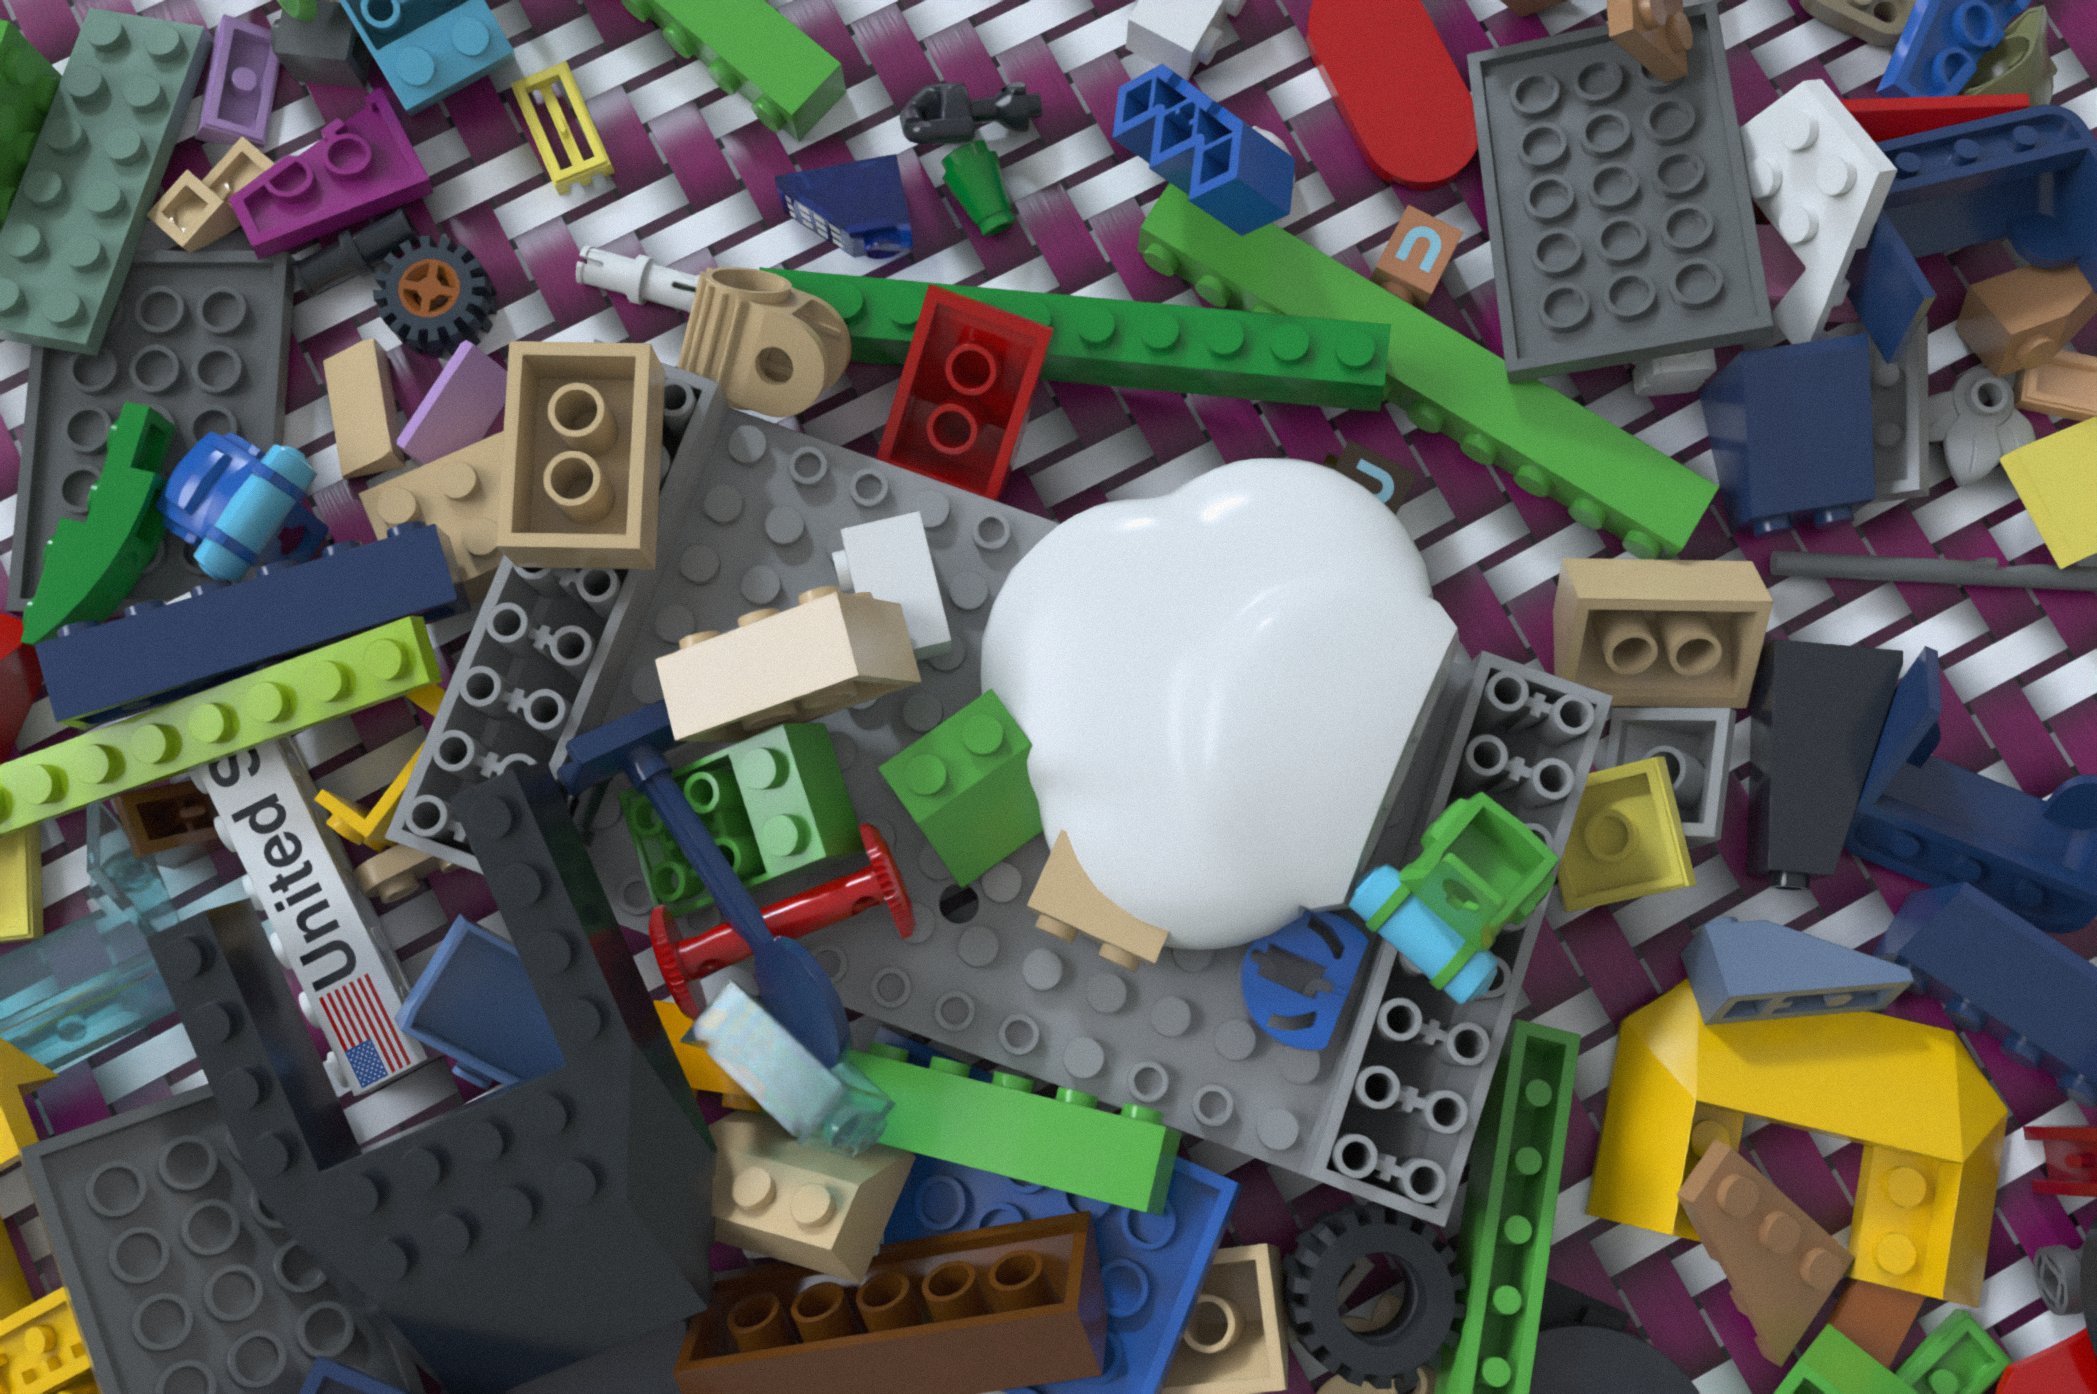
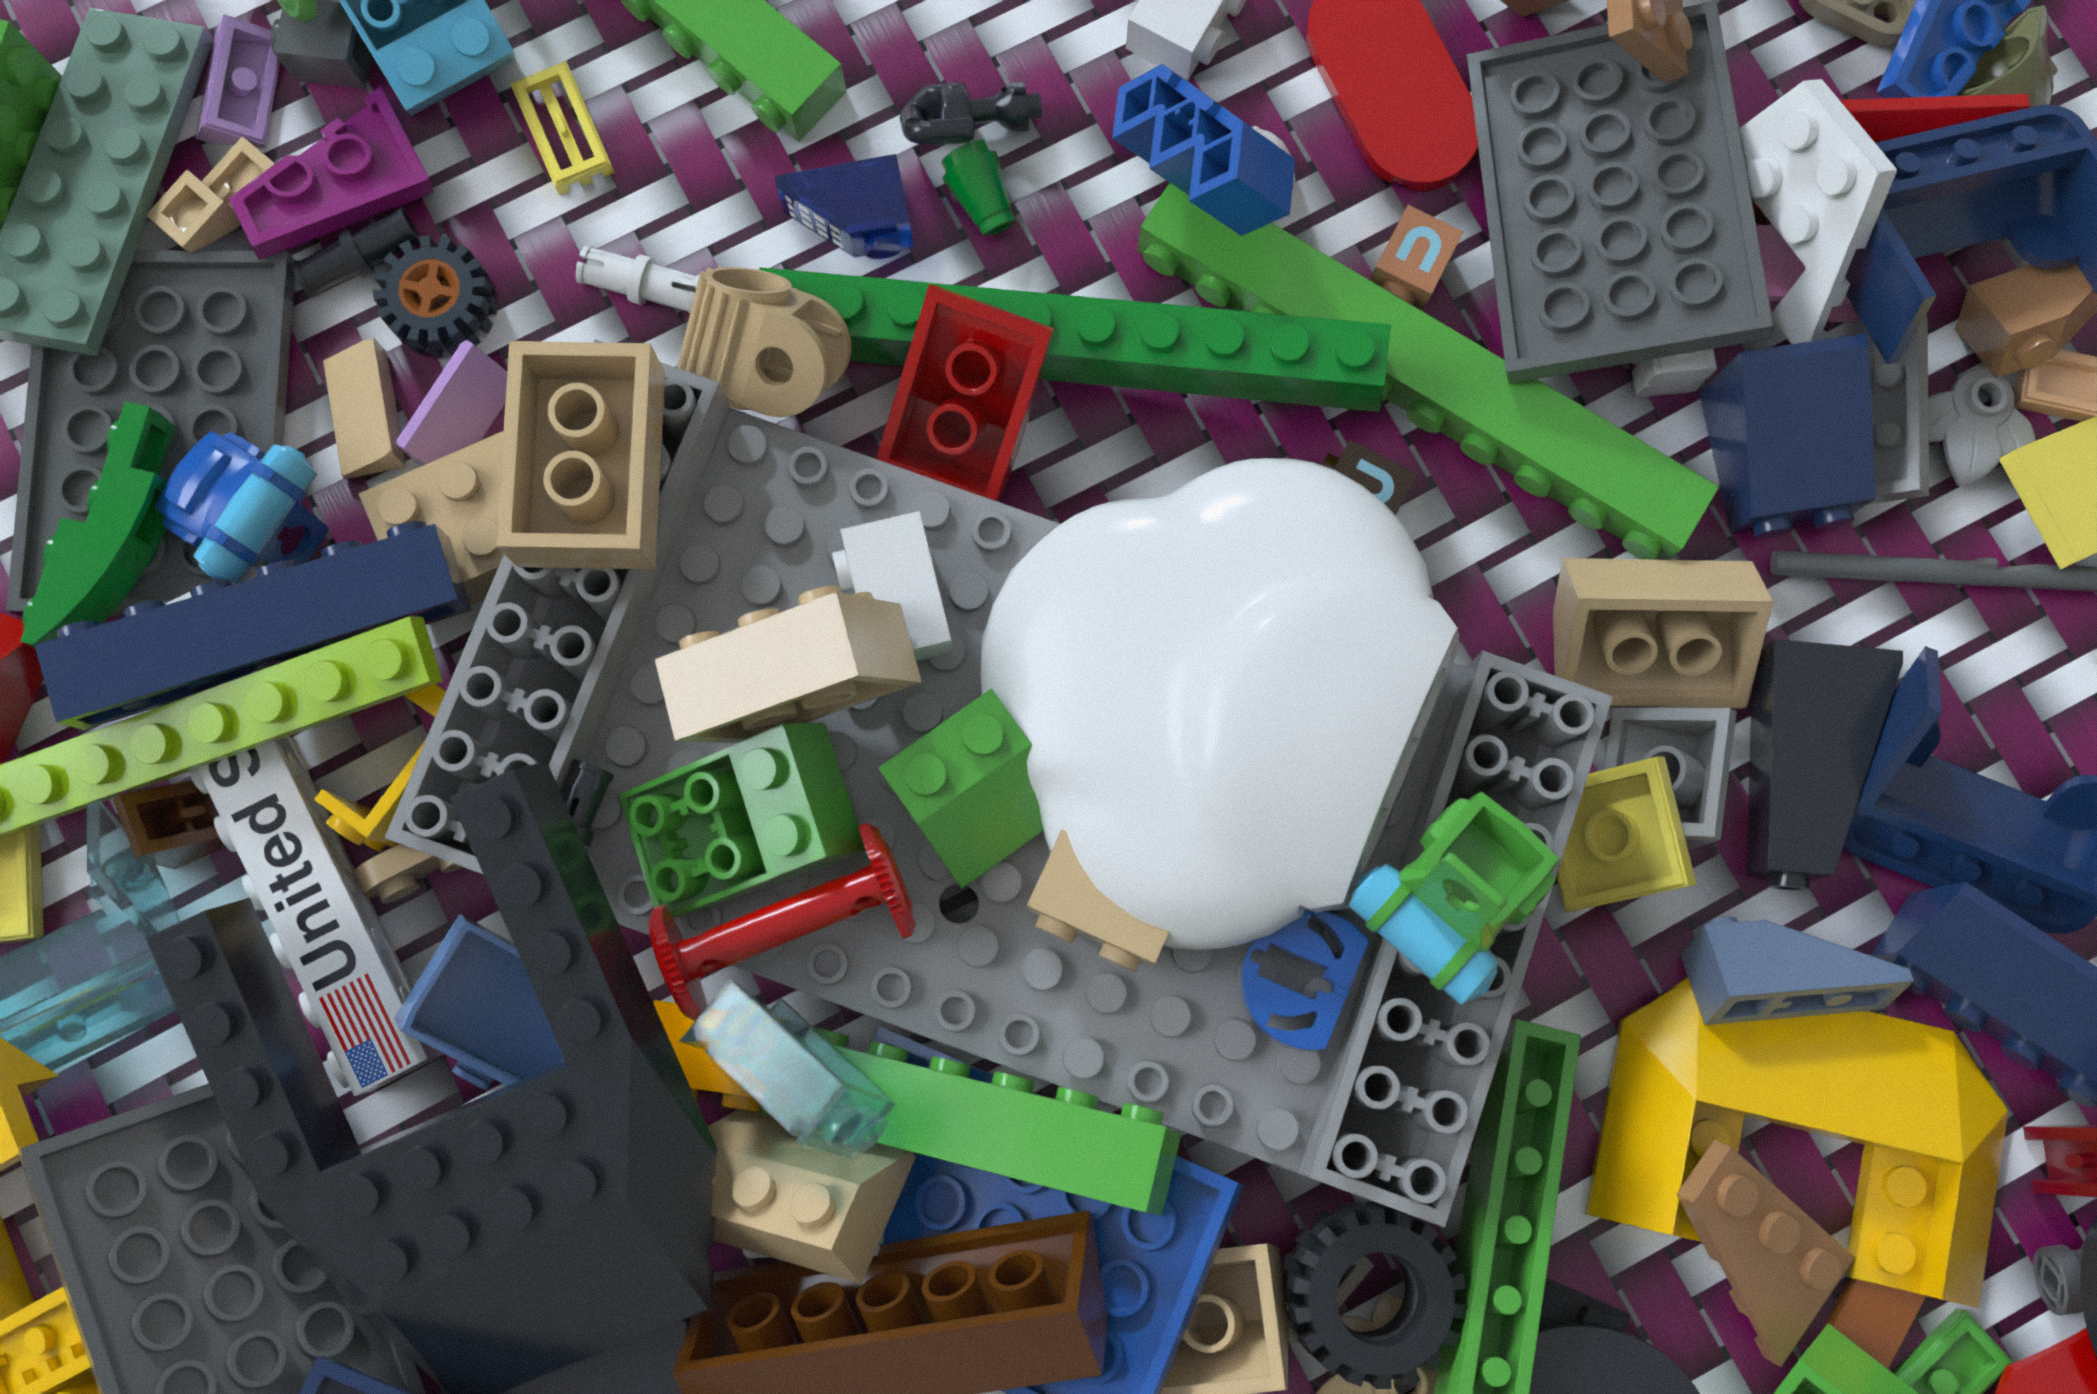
(787, 974): dark blue piece -> none

